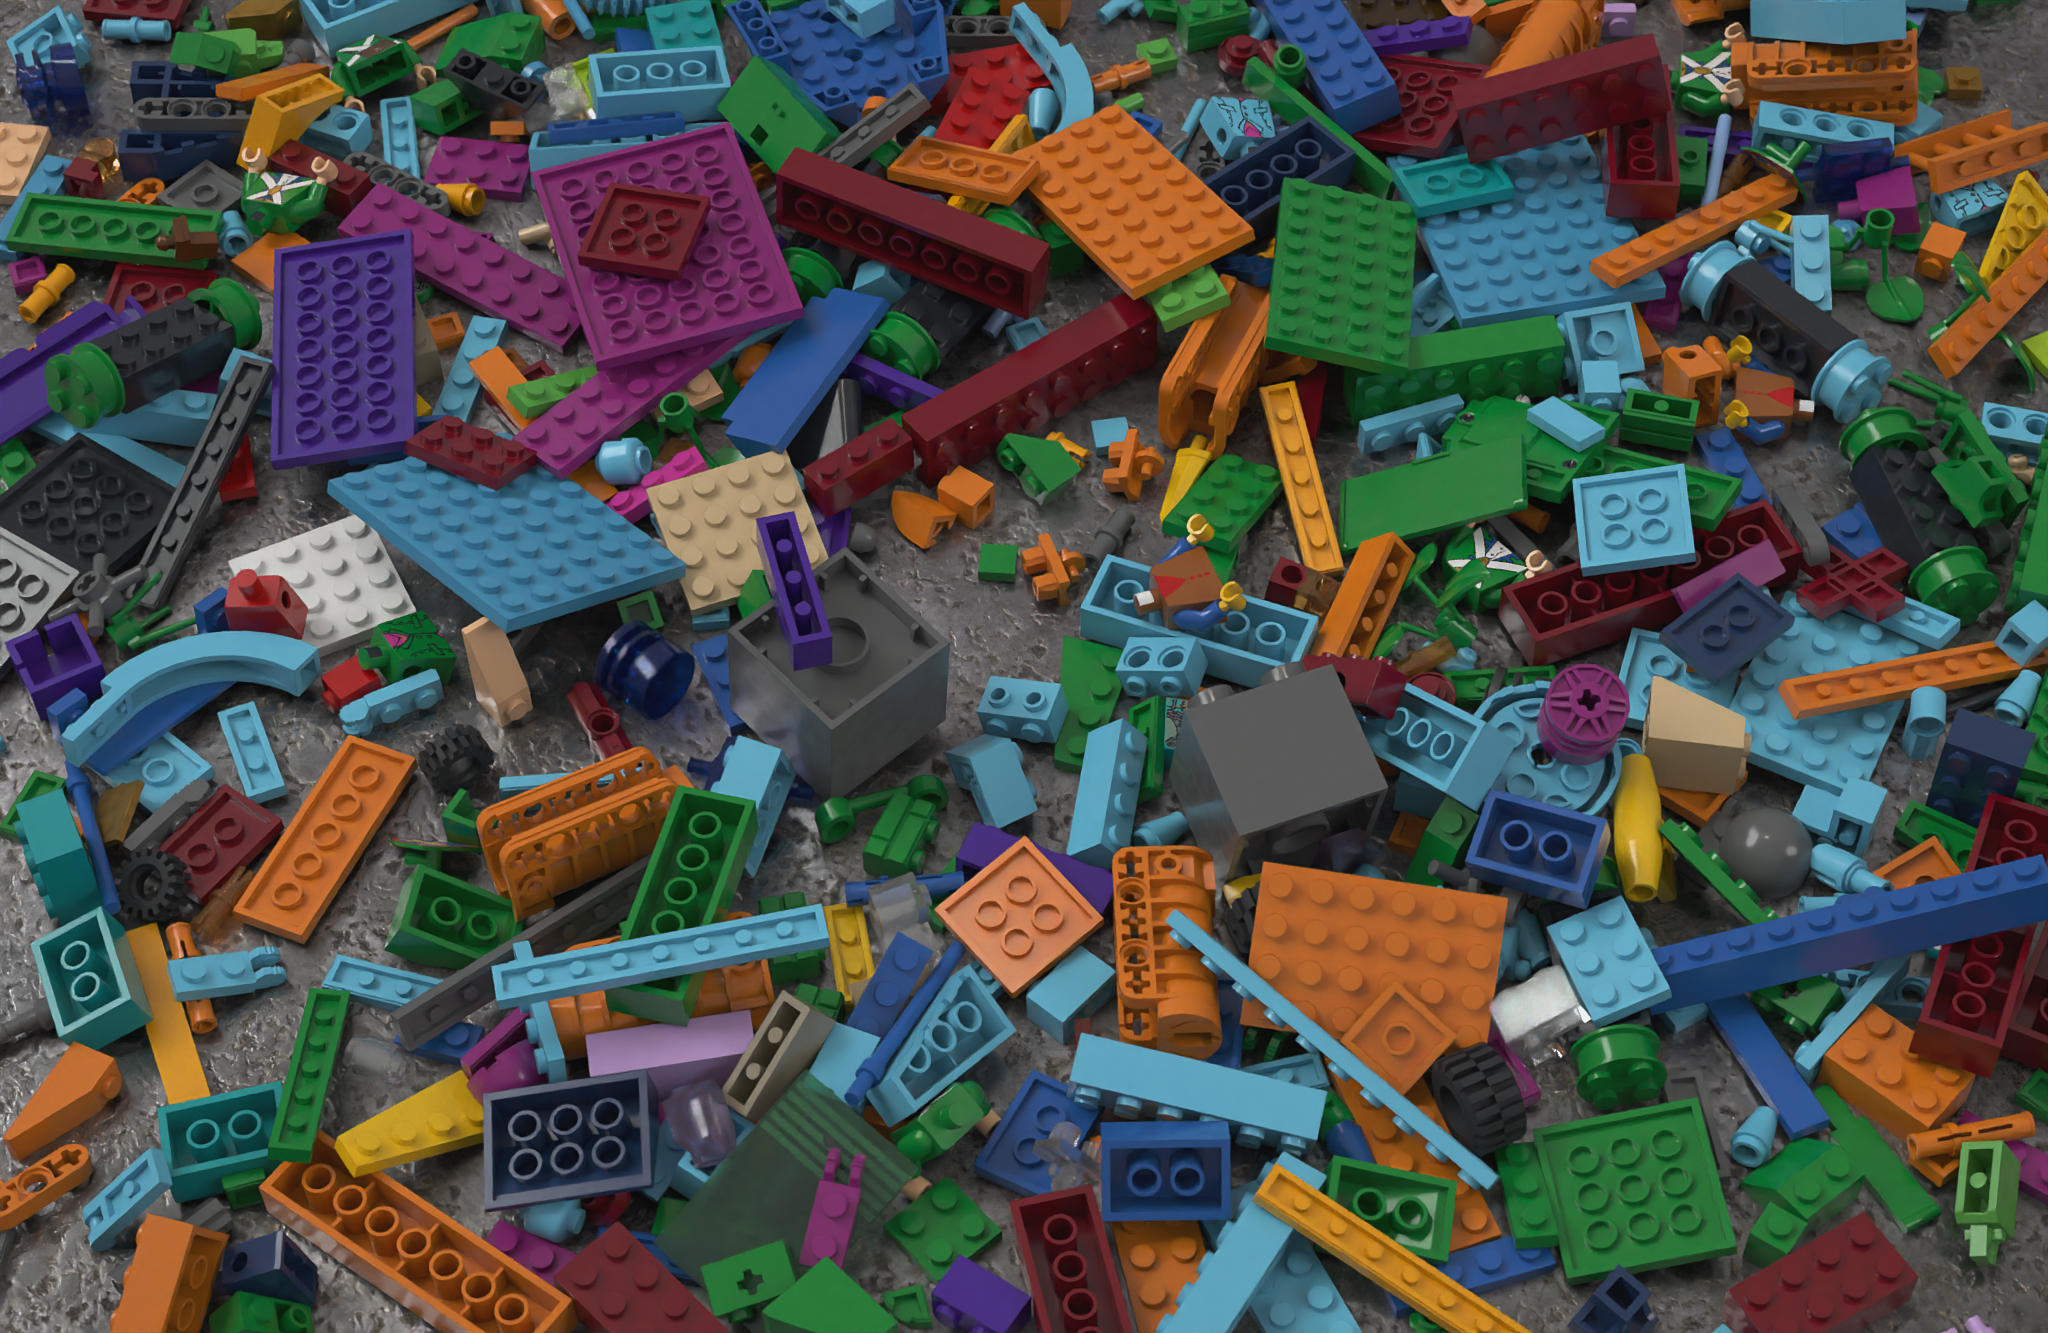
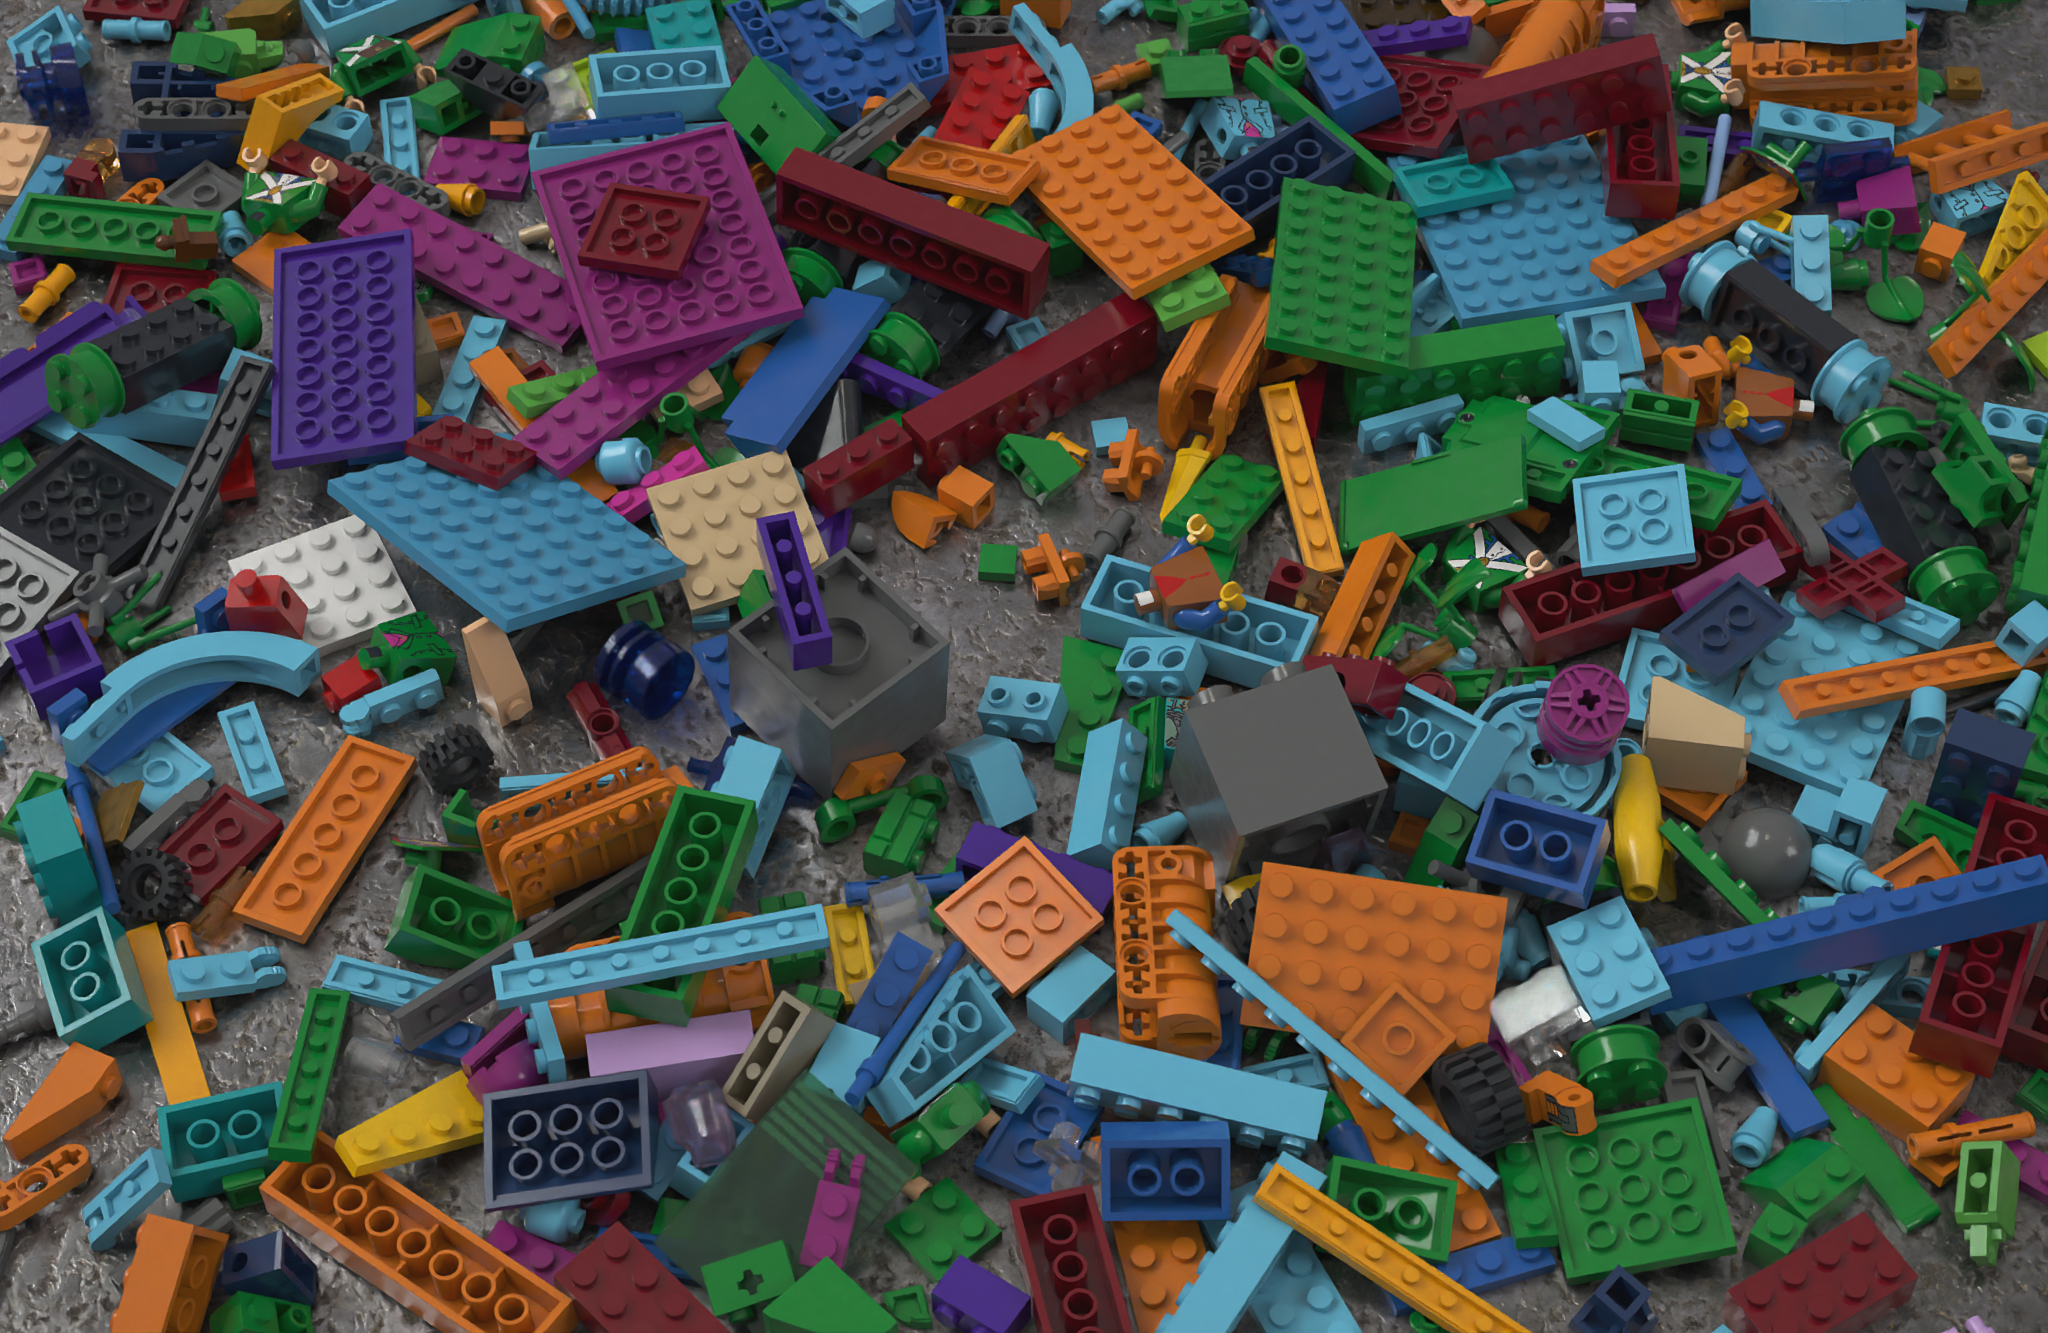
(869, 775): none -> orange plate
(1004, 1084): none -> medium azure tile
(1195, 75): none -> green slope
(1560, 1103): none -> orange leg
(1719, 1056): none -> dark grey piece

